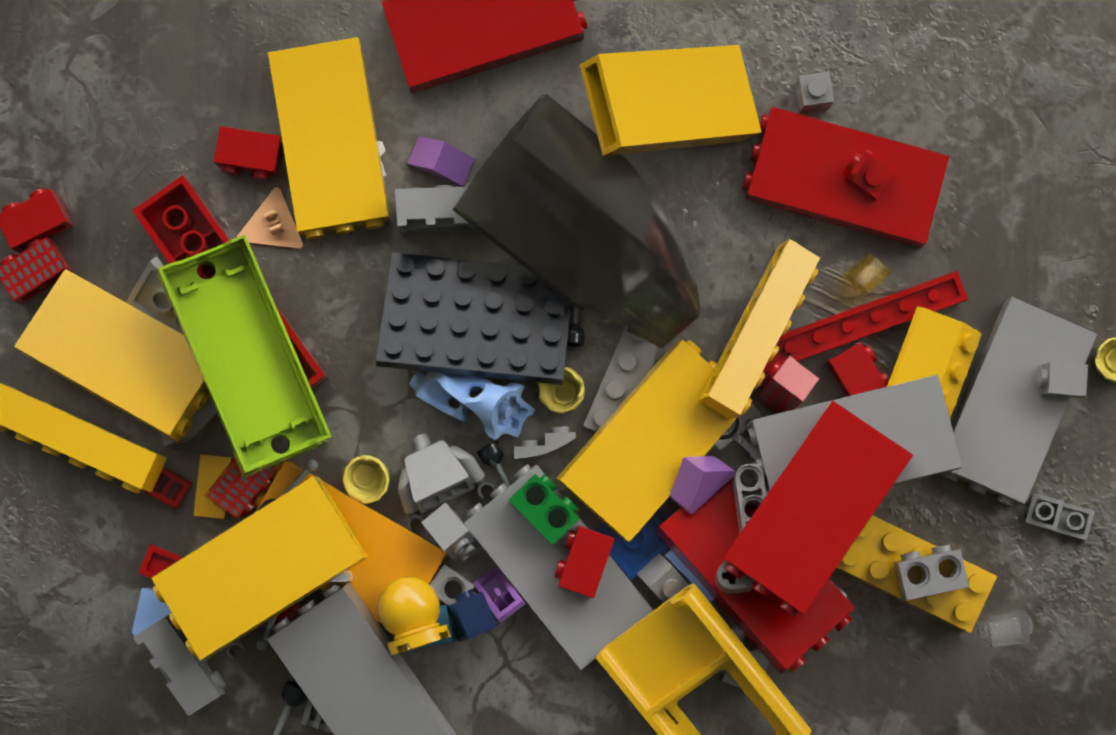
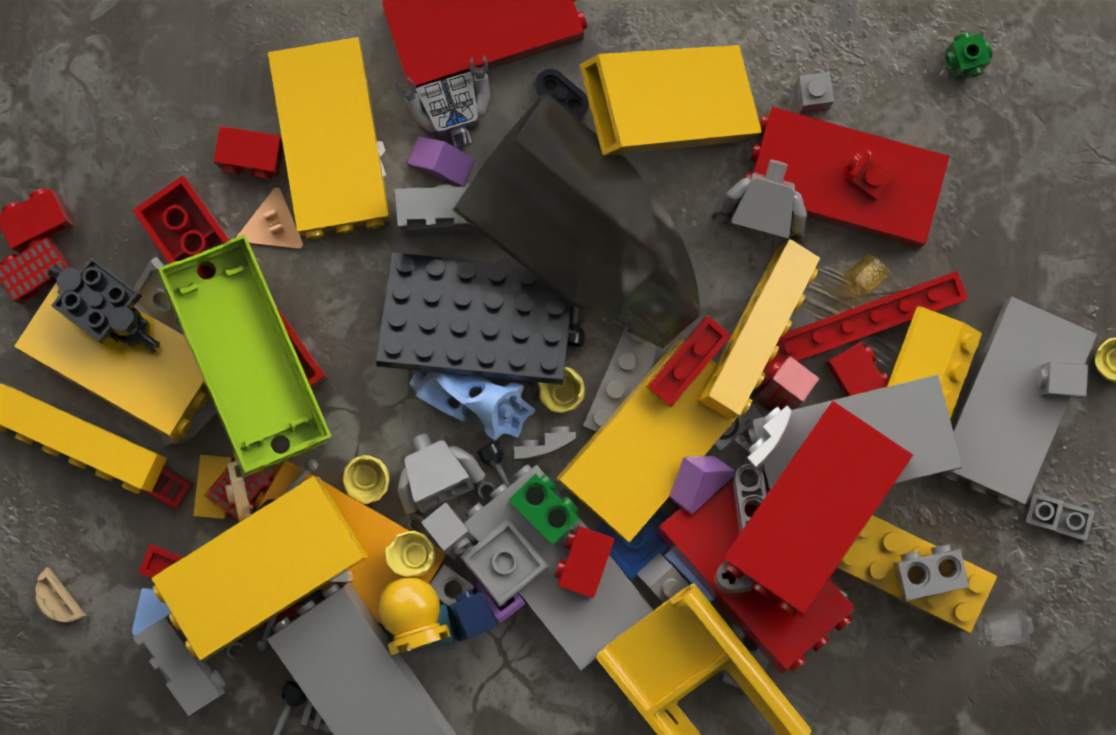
(55, 600): none -> tan plate
(101, 305): none -> black piece
(237, 492): none -> tan plate
(410, 554): none -> light yellow hair
(450, 104): none -> light grey torso
(504, 562): none -> light grey tile
(564, 92): none -> black plate
(688, 361): none -> red plate
(766, 204): none -> light grey torso
(776, 425): none -> white slope
(961, 62): none -> green brick

